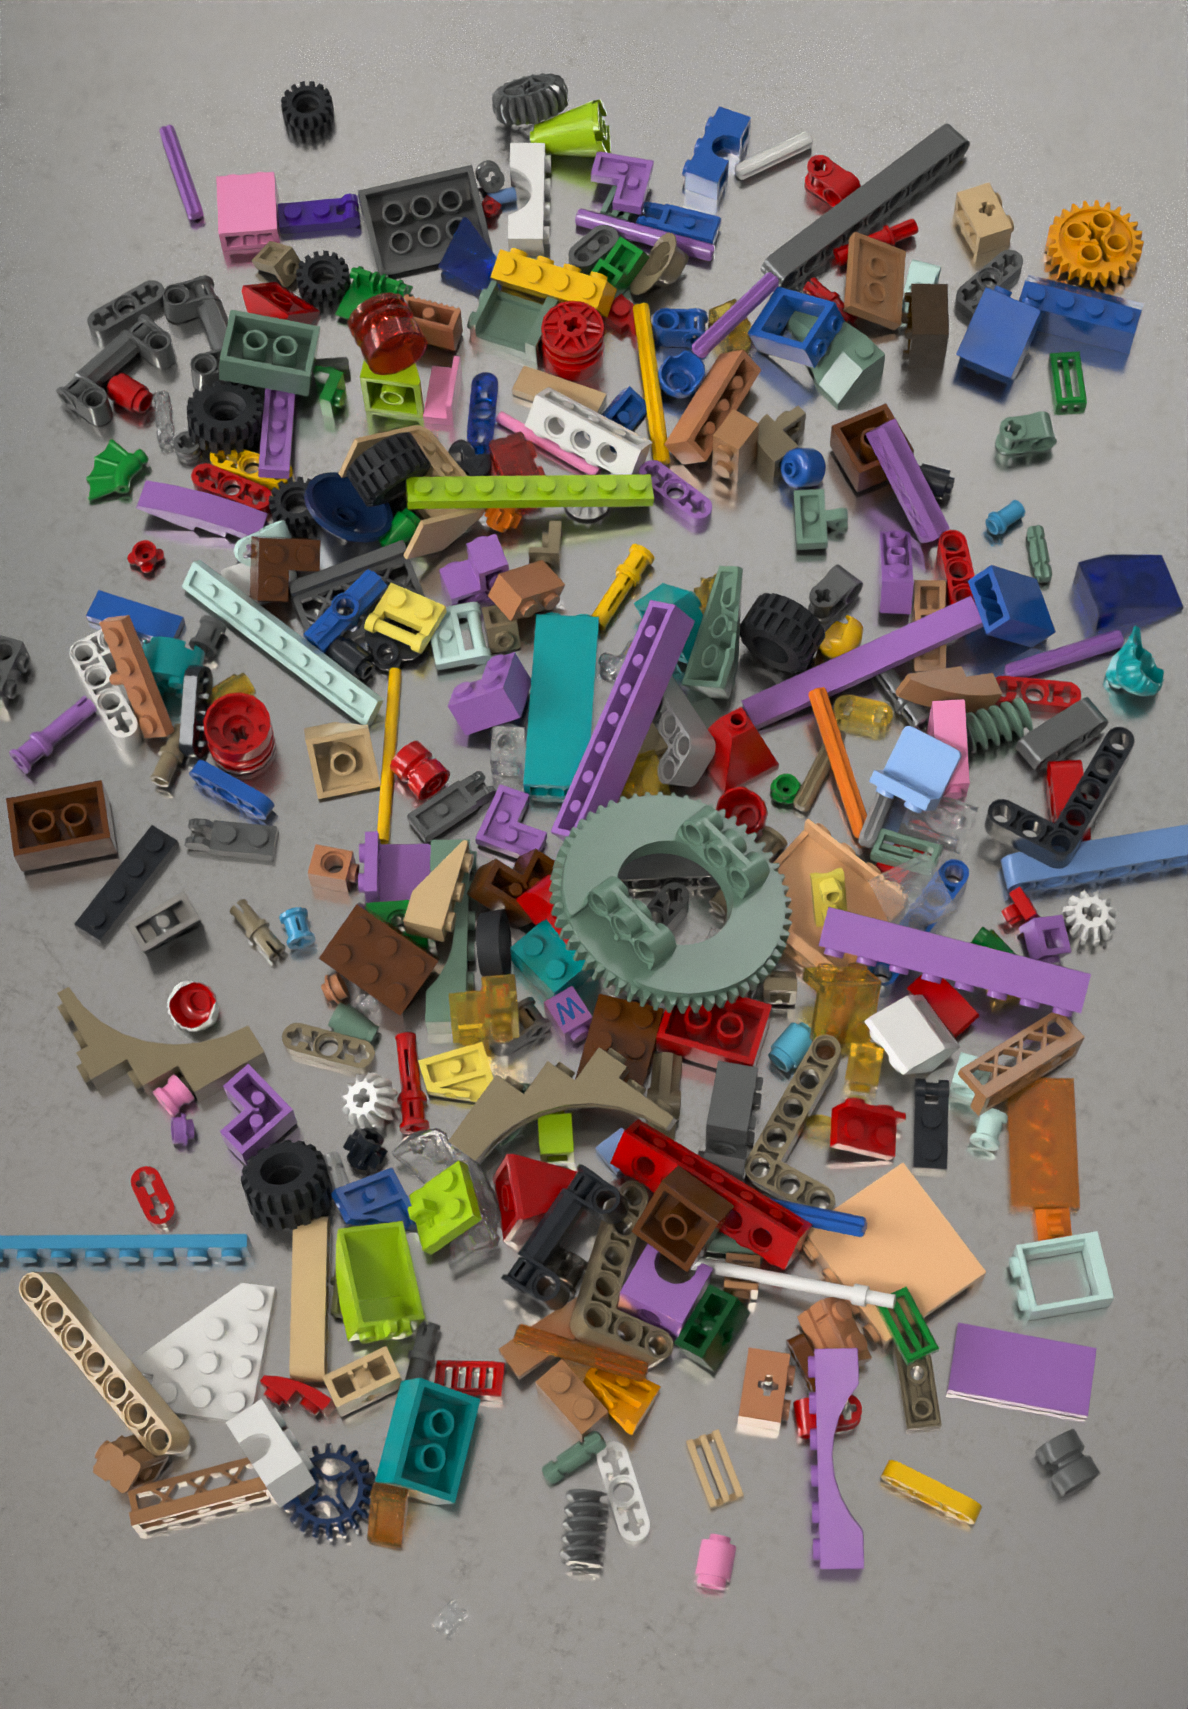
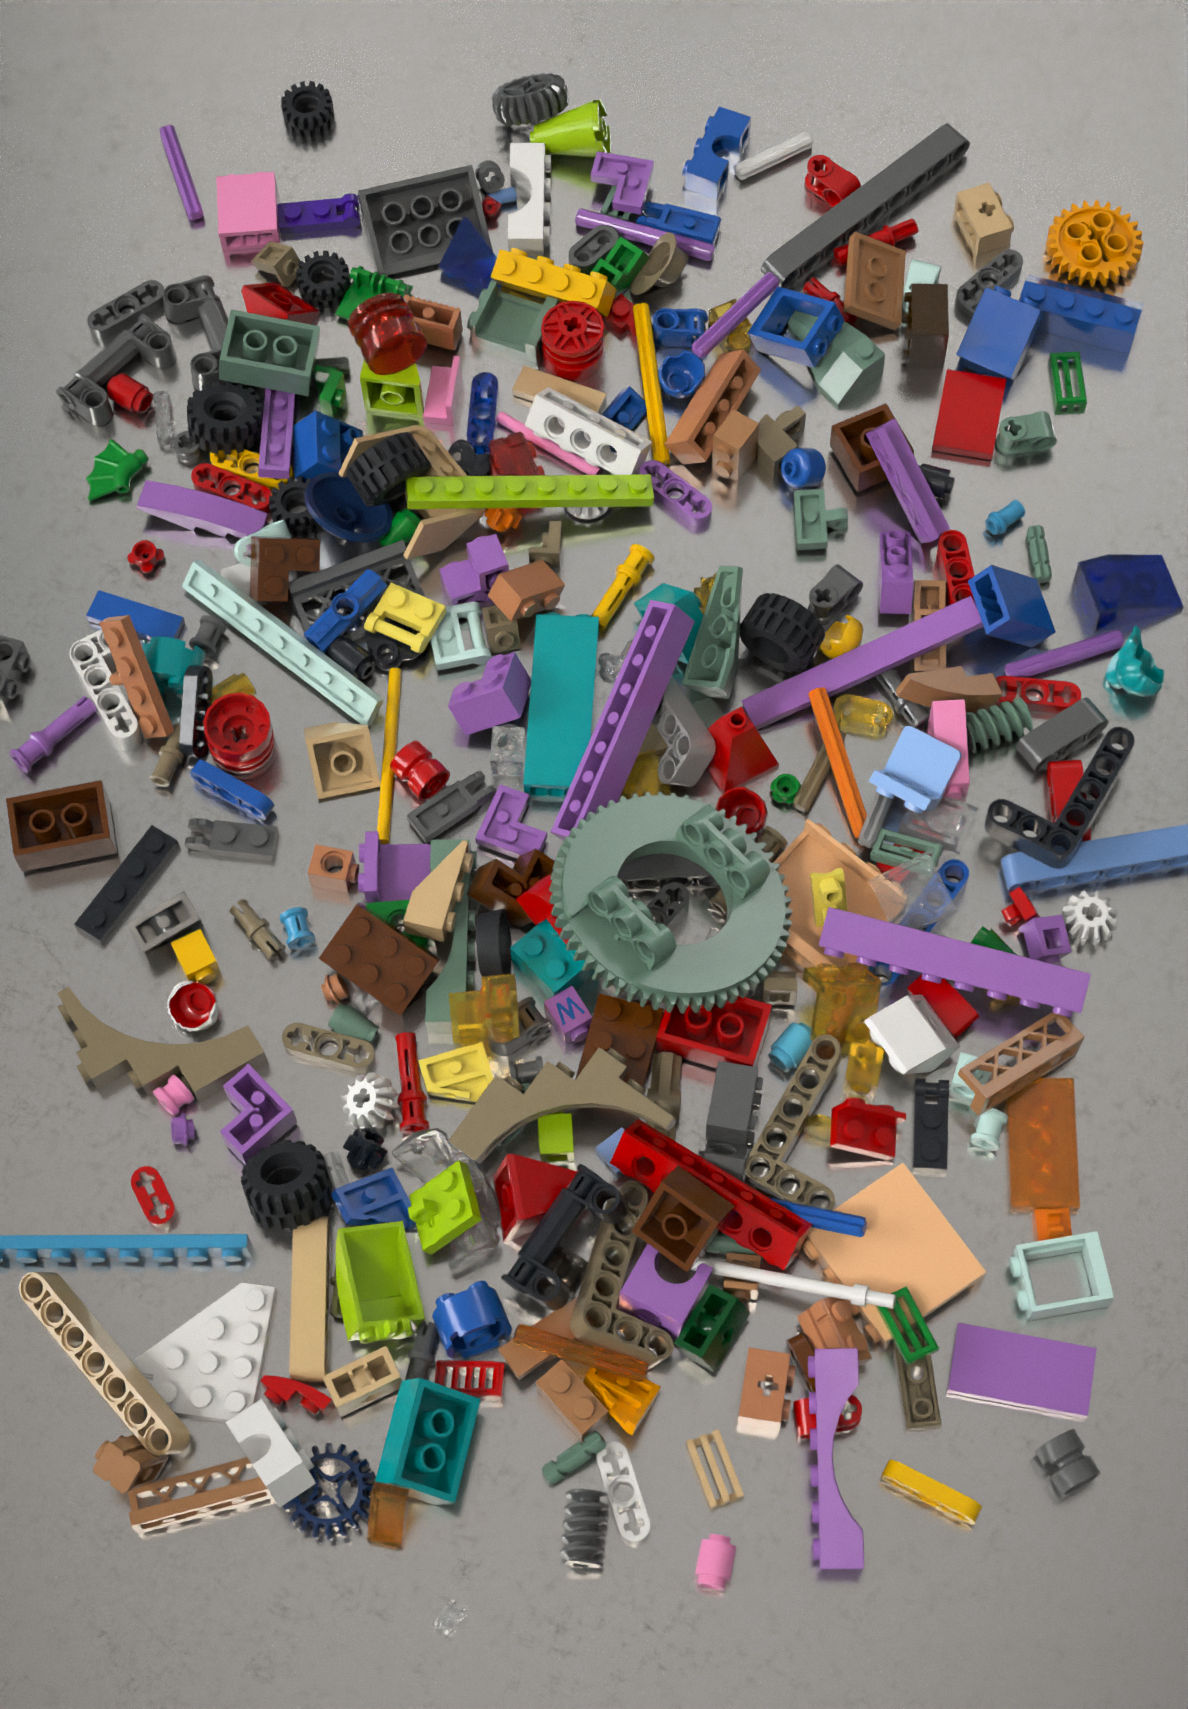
(196, 957): none -> yellow brick
(321, 444): none -> blue slope
(471, 1320): none -> blue brick
(526, 1071): none -> dark grey bush
(969, 414): none -> red tile

